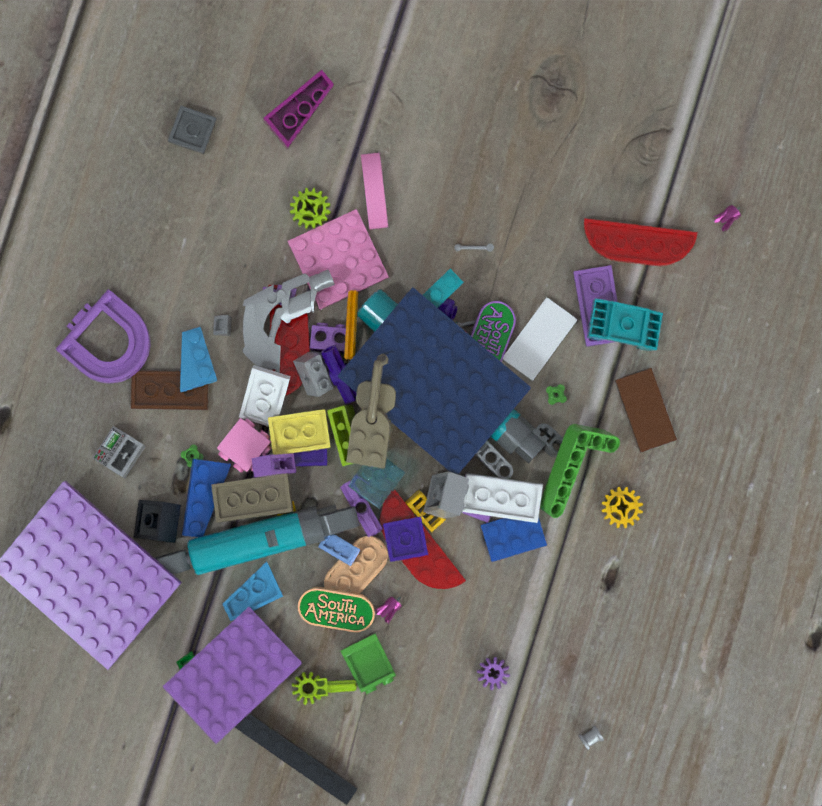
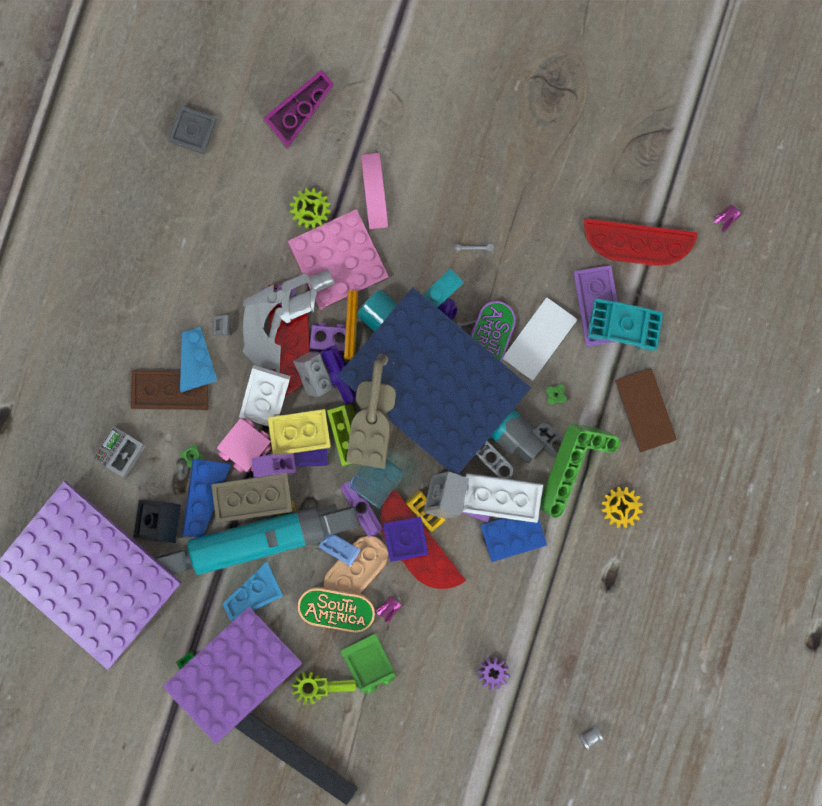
(116, 370): medium lavender piece -> none

